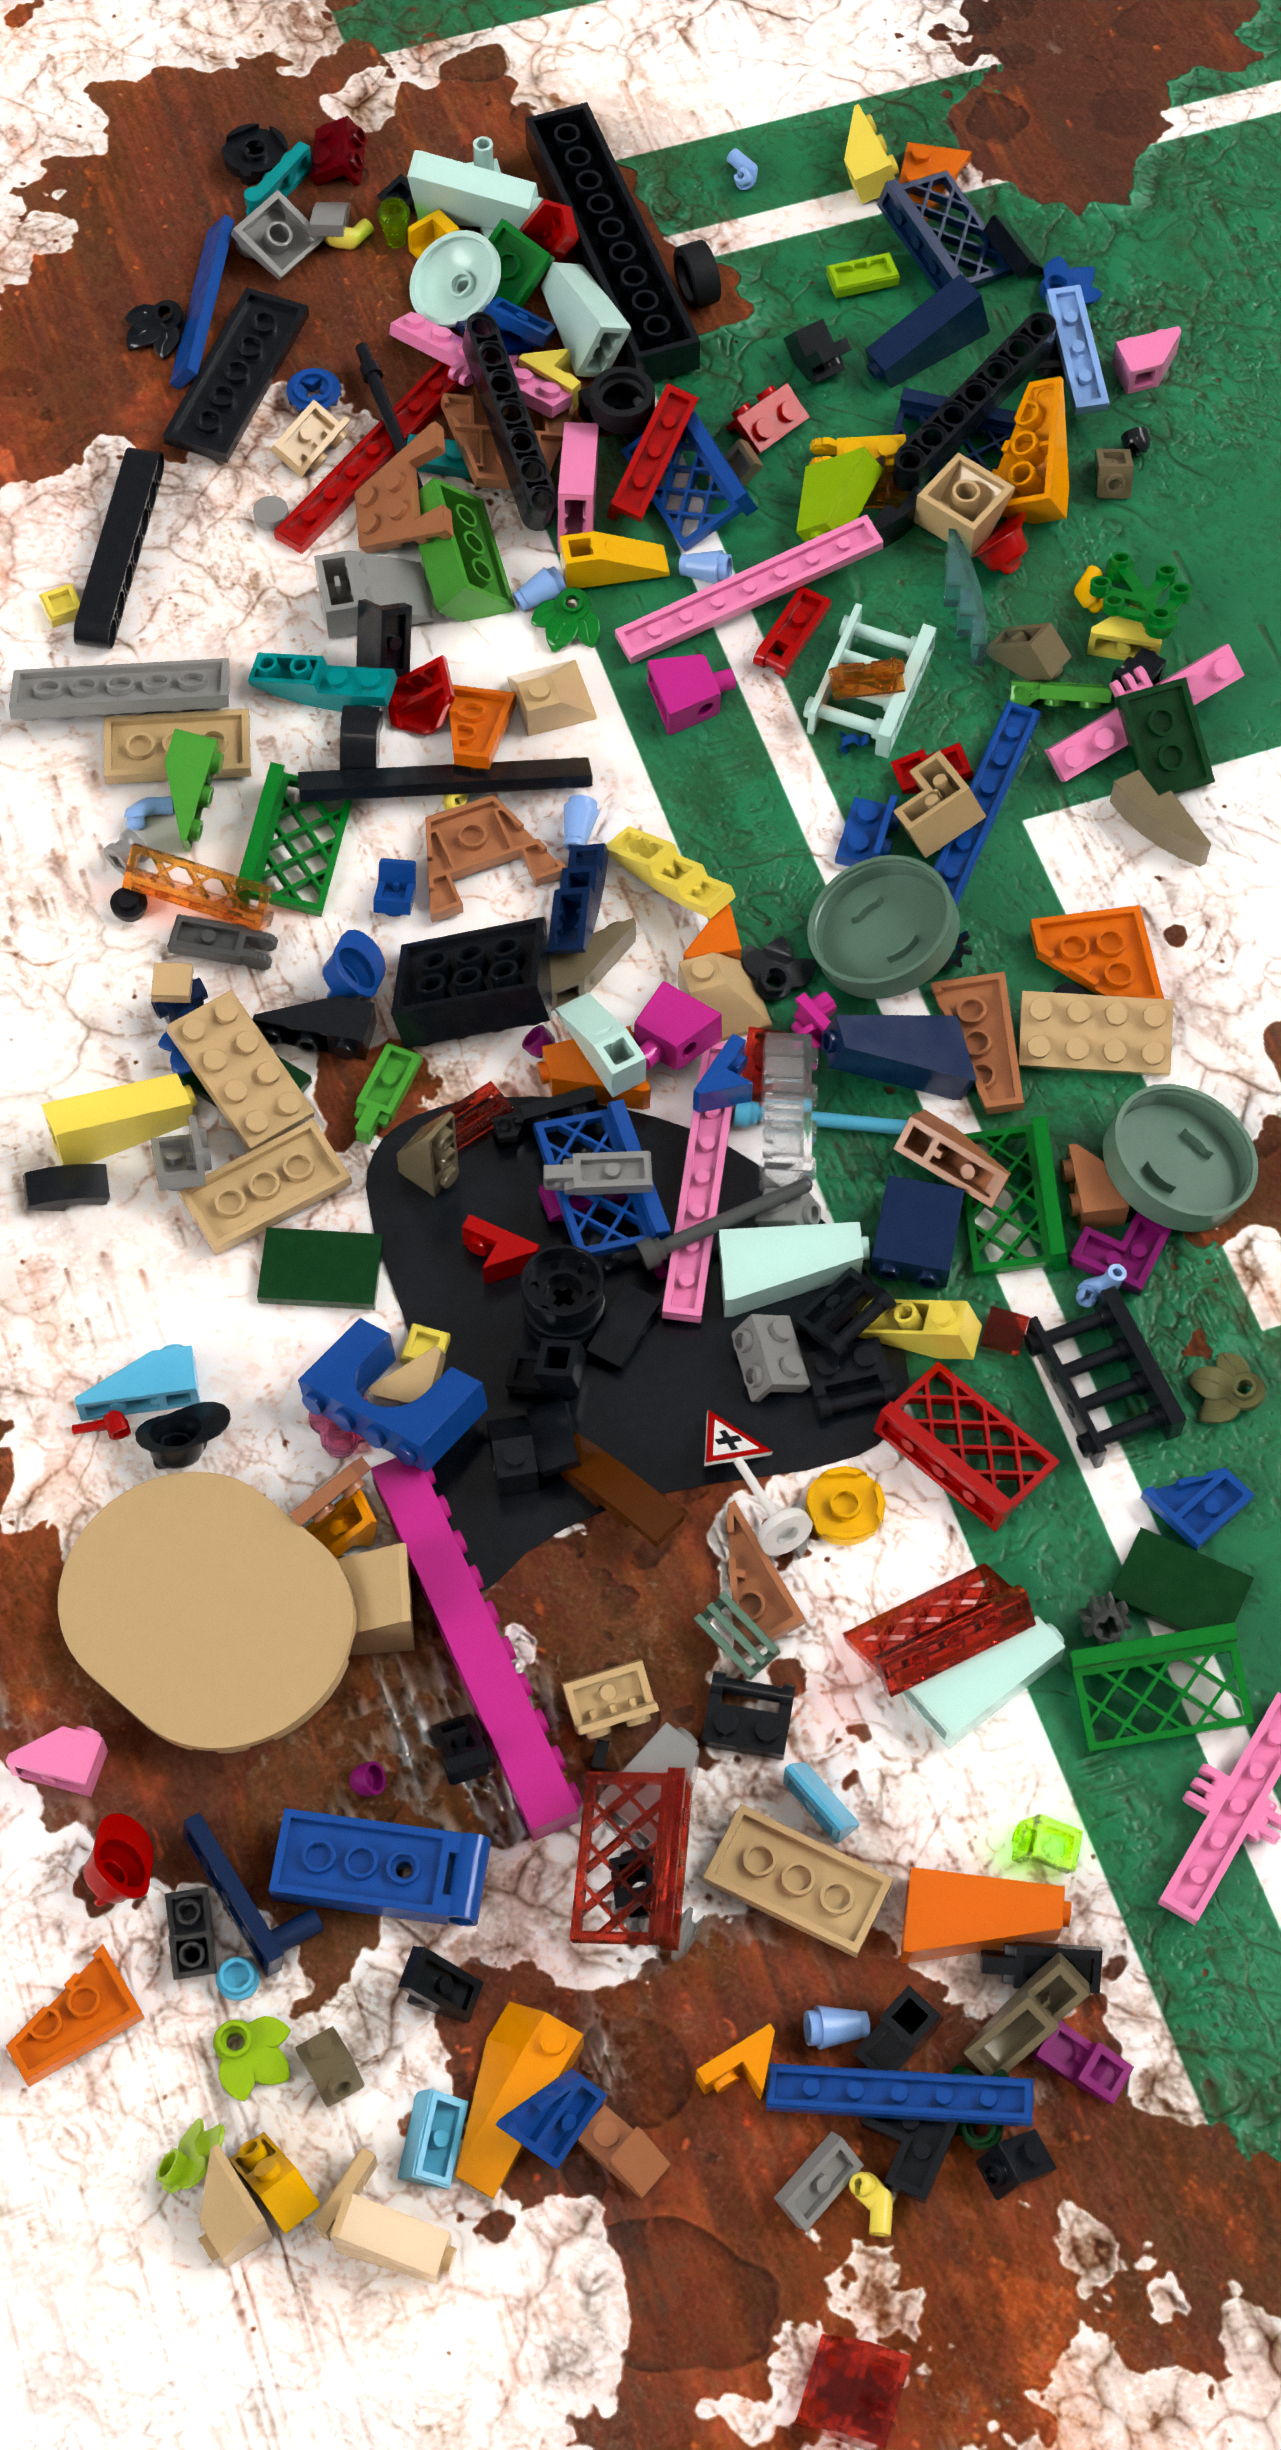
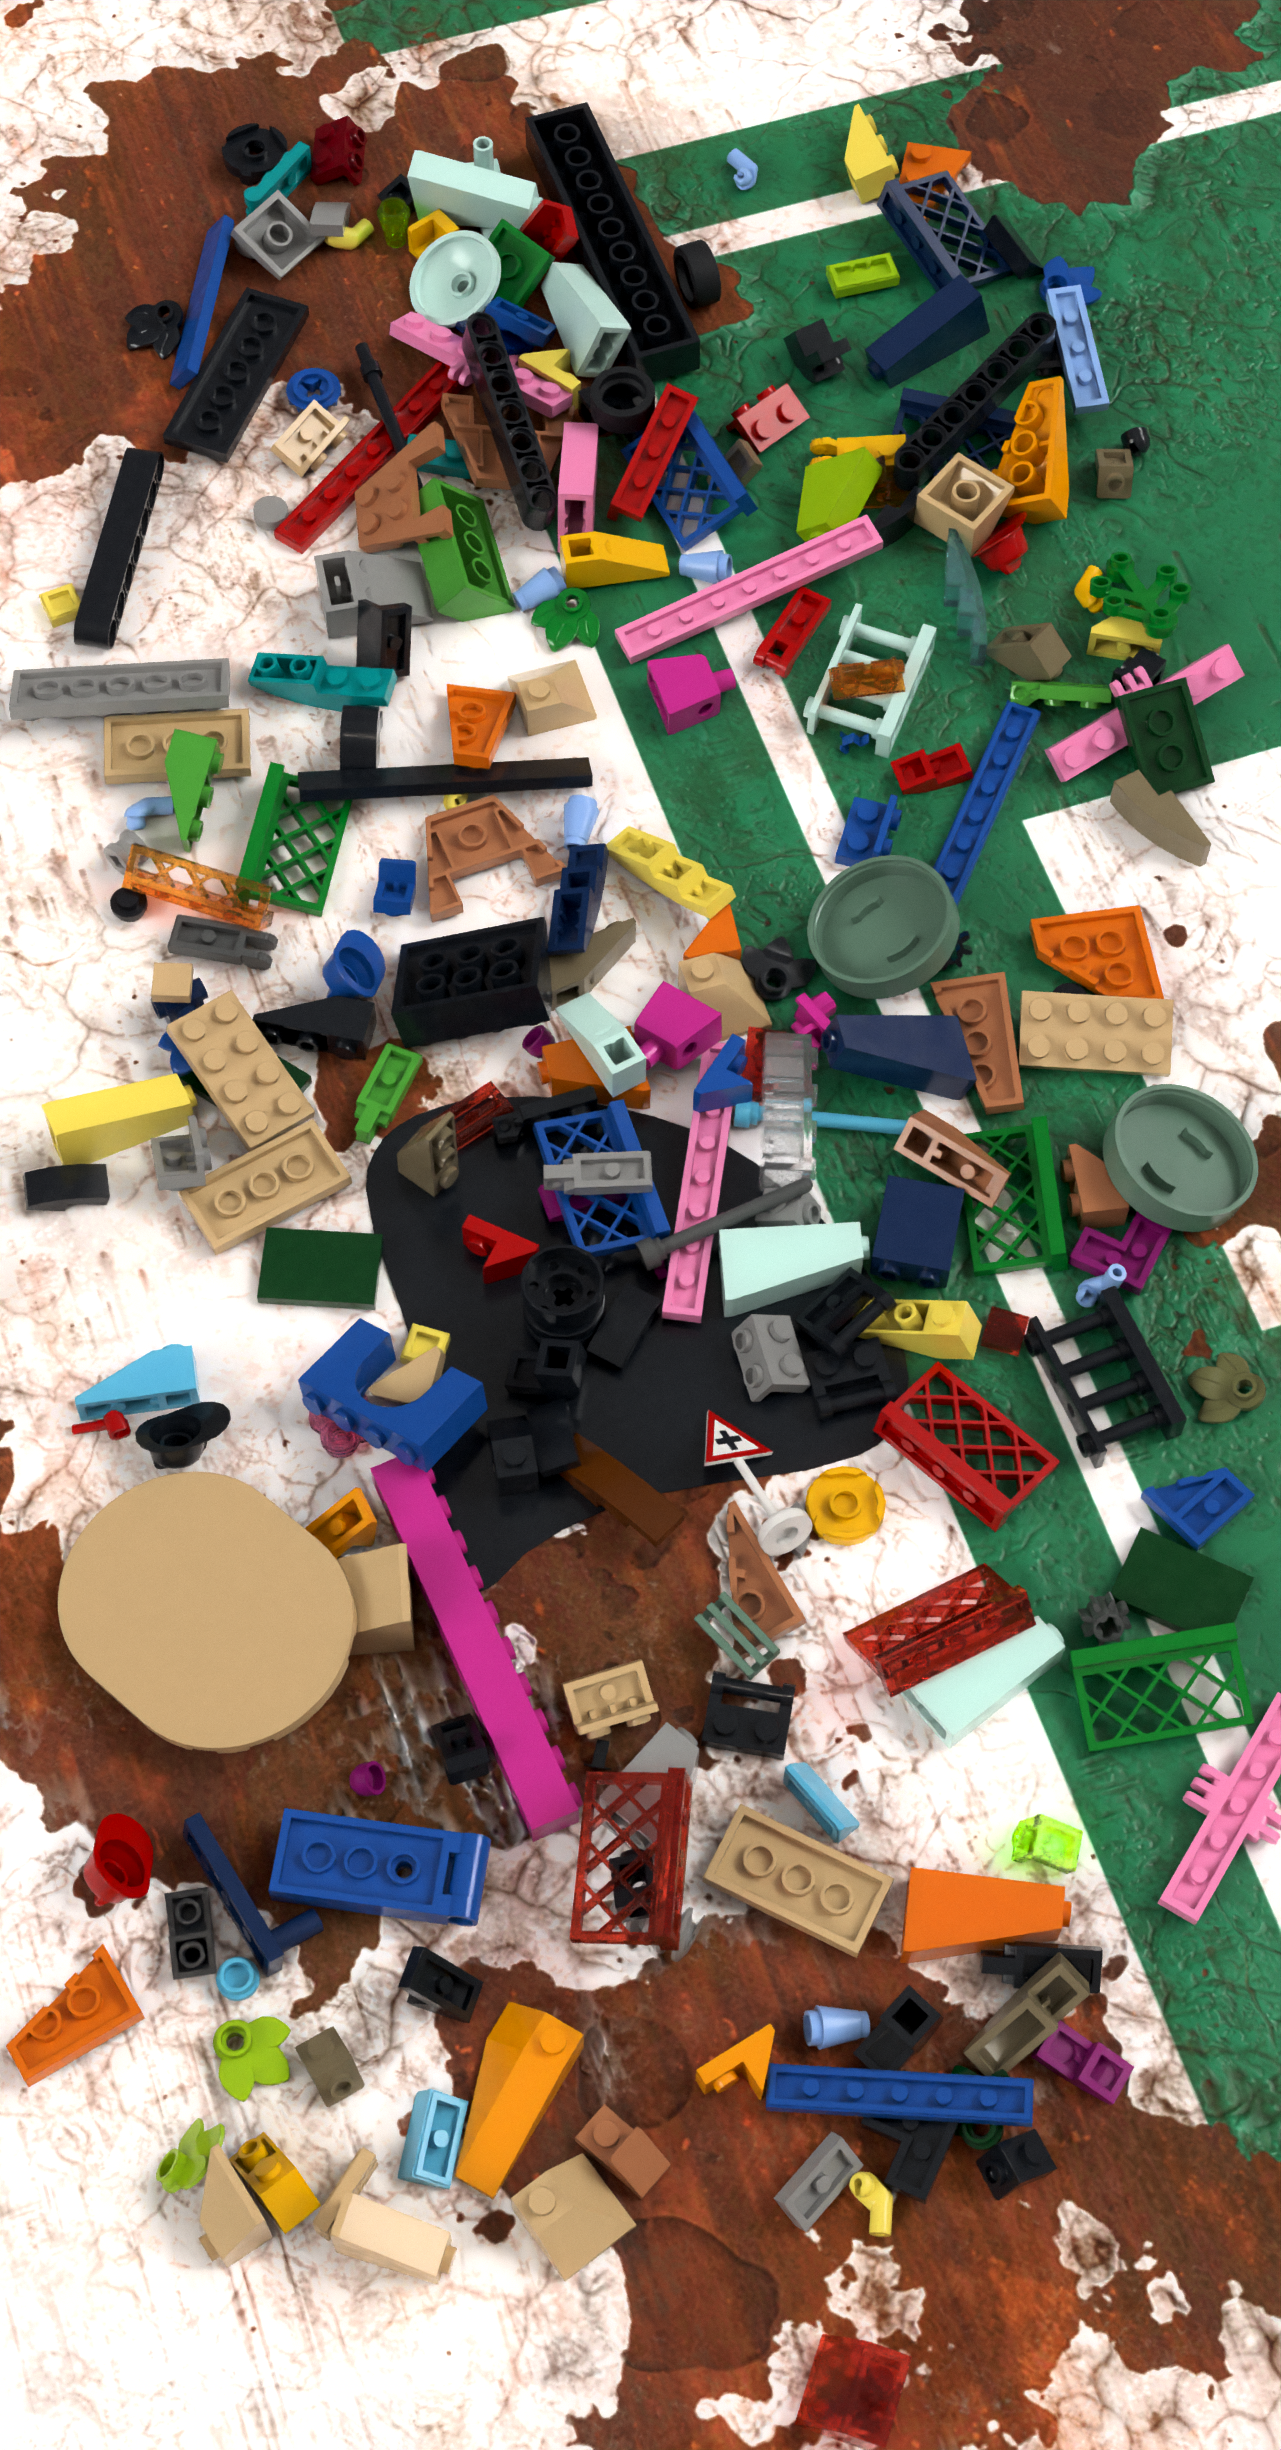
(62, 1759): bright pink slope -> none
(344, 1483): nougat wing -> none
(422, 698): red slope -> none
(554, 2116): blue wing -> none
(571, 2215): none -> tan slope
(941, 808): tan brick -> none
(1145, 358): bright pink slope -> none

